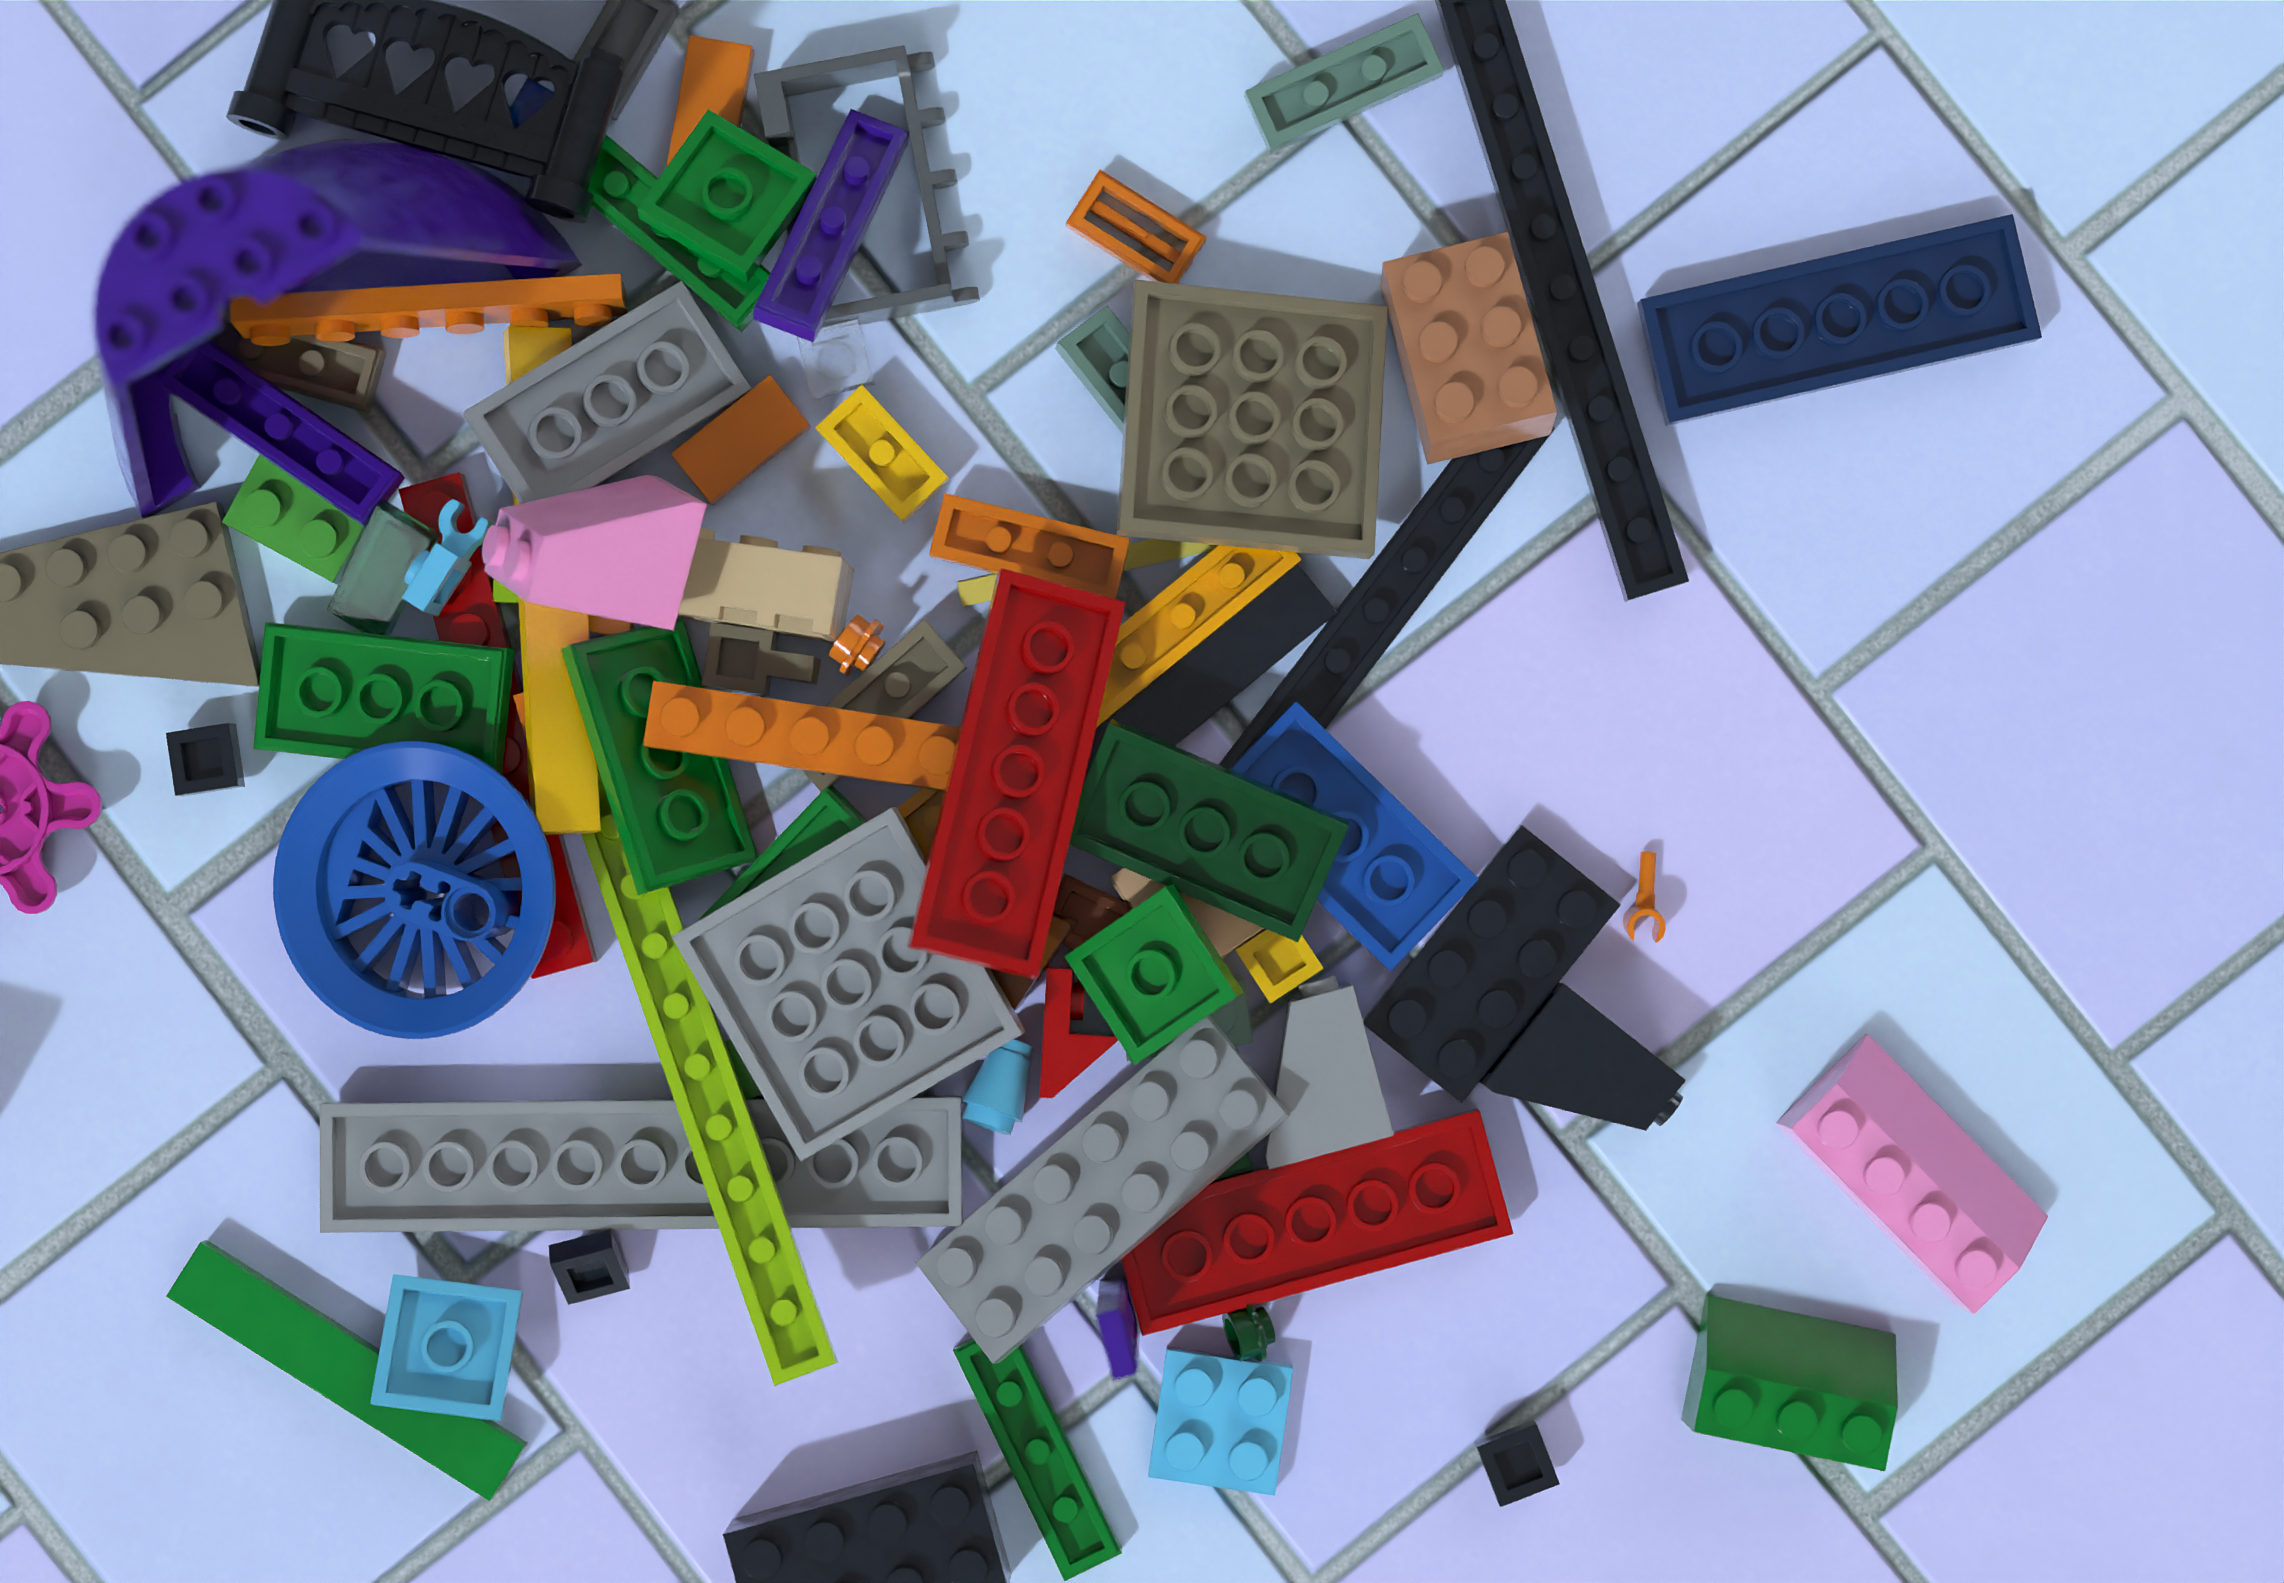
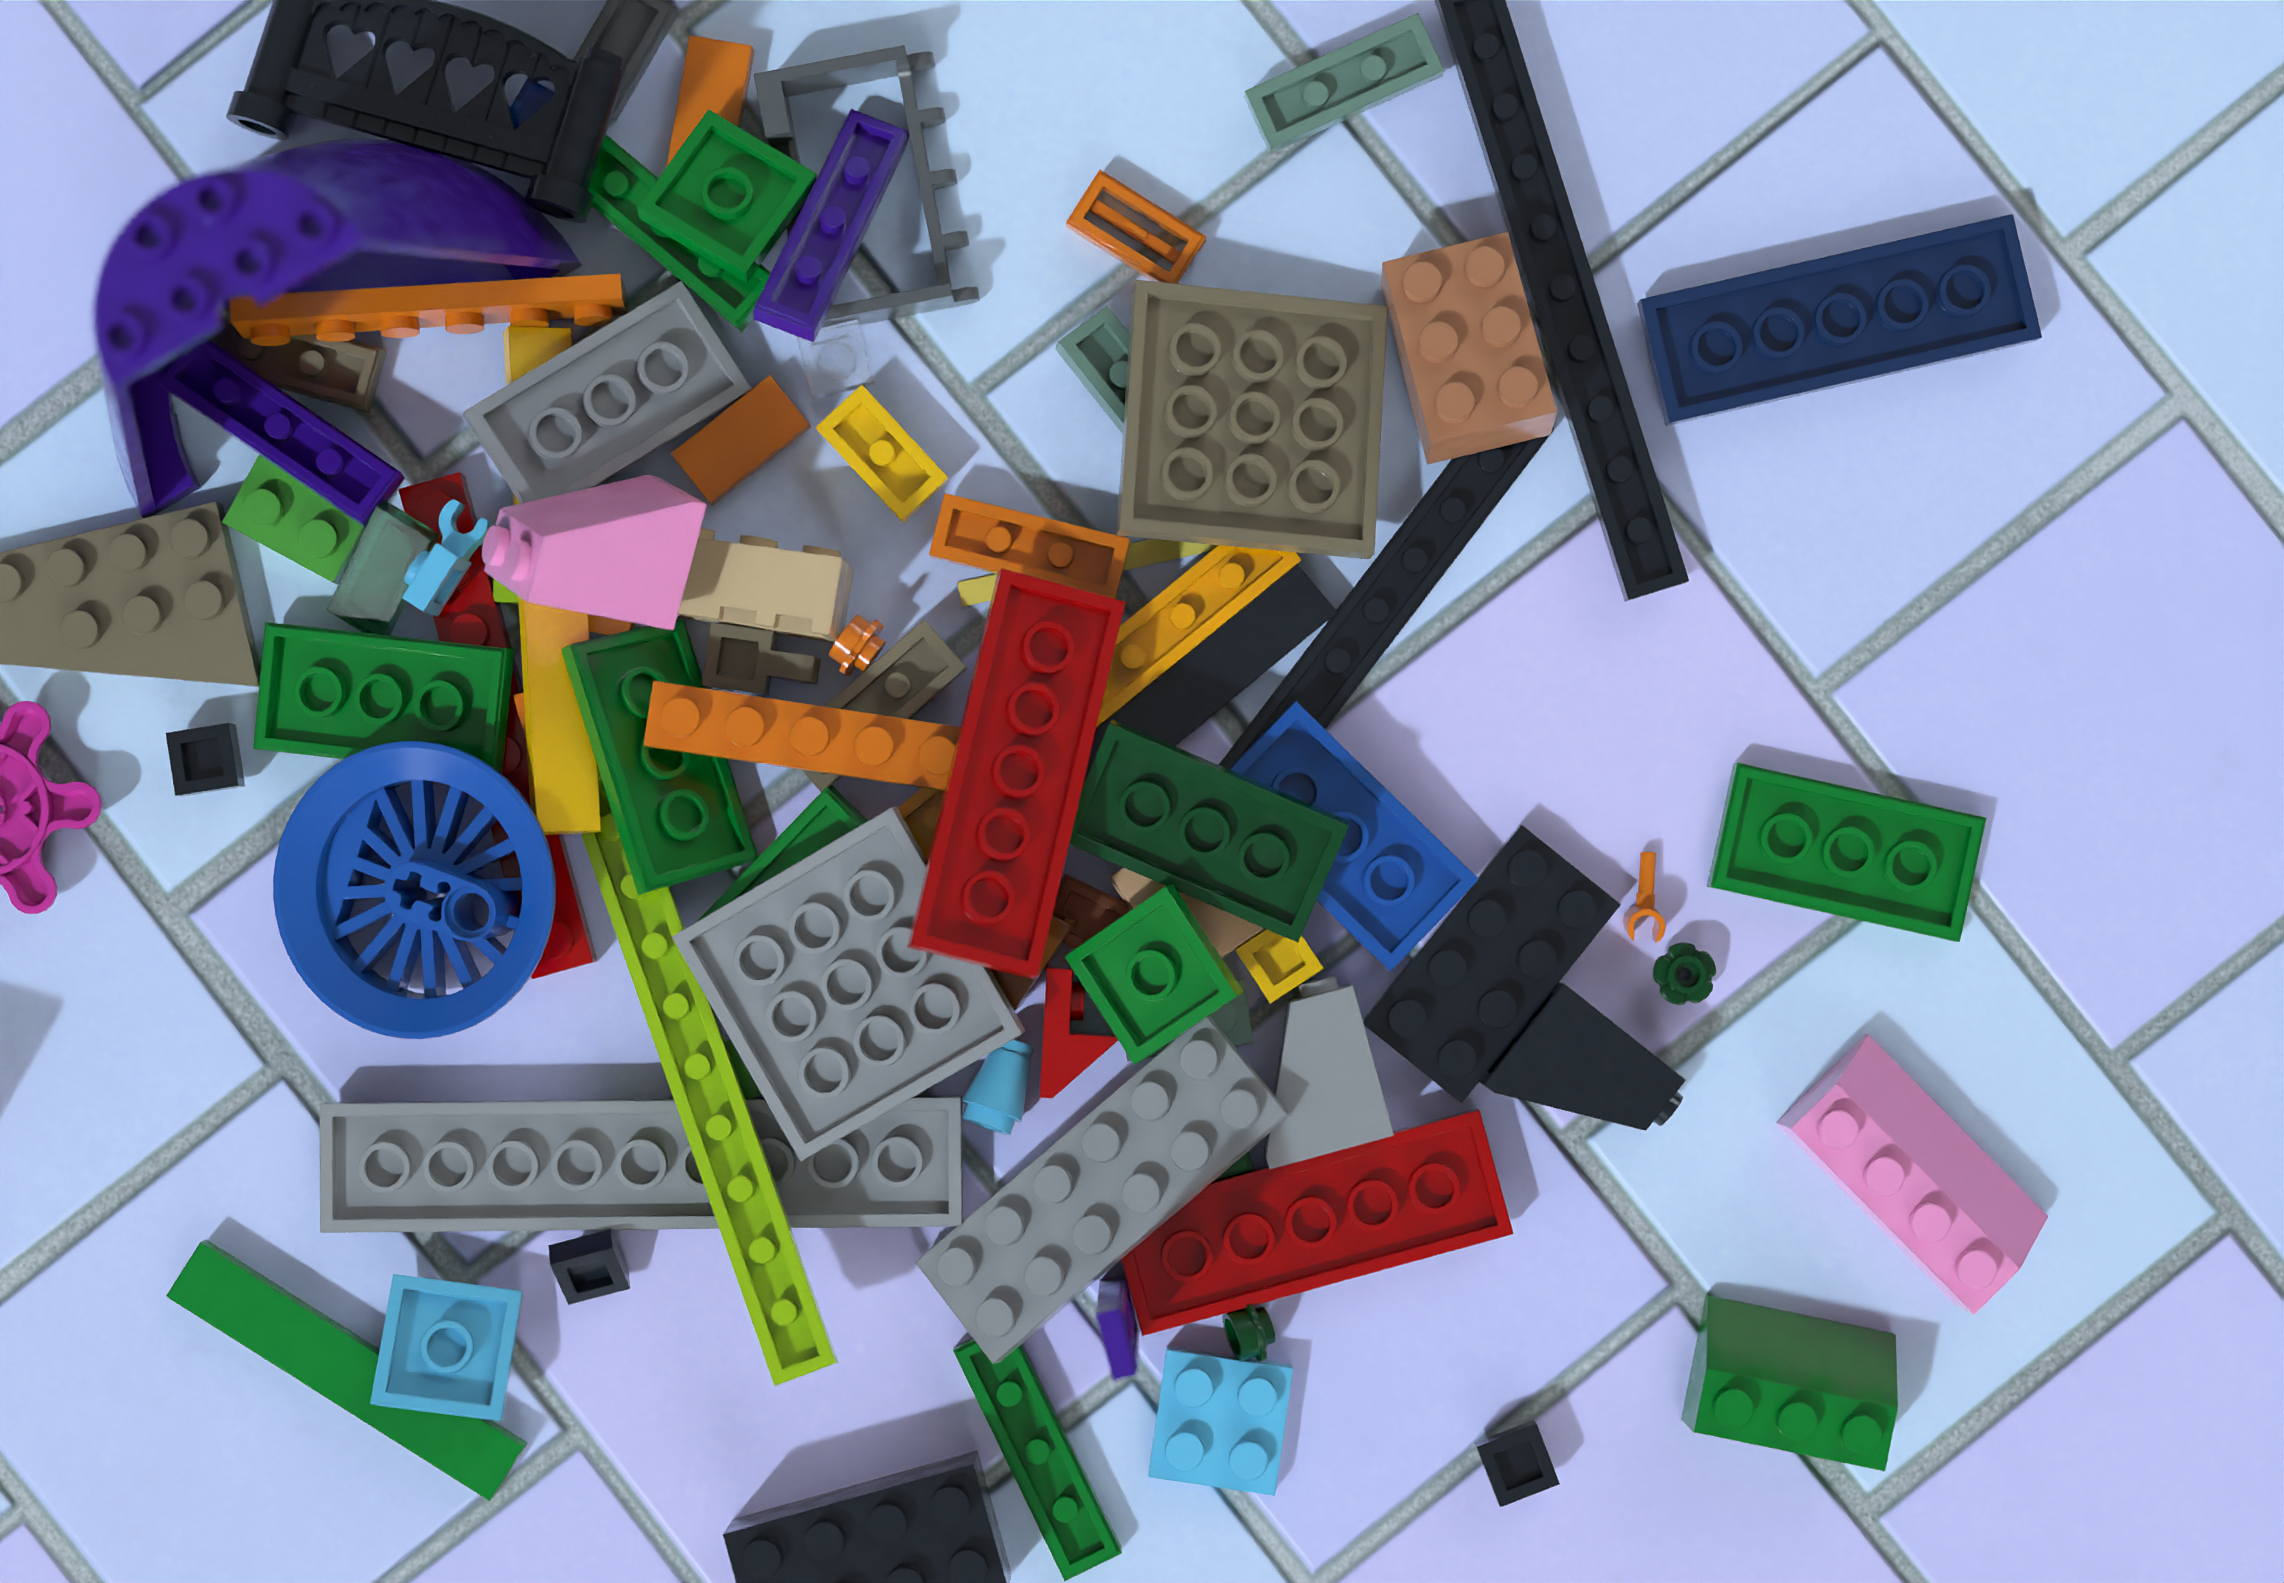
(1667, 971): none -> dark green plate
(1846, 852): none -> green tile

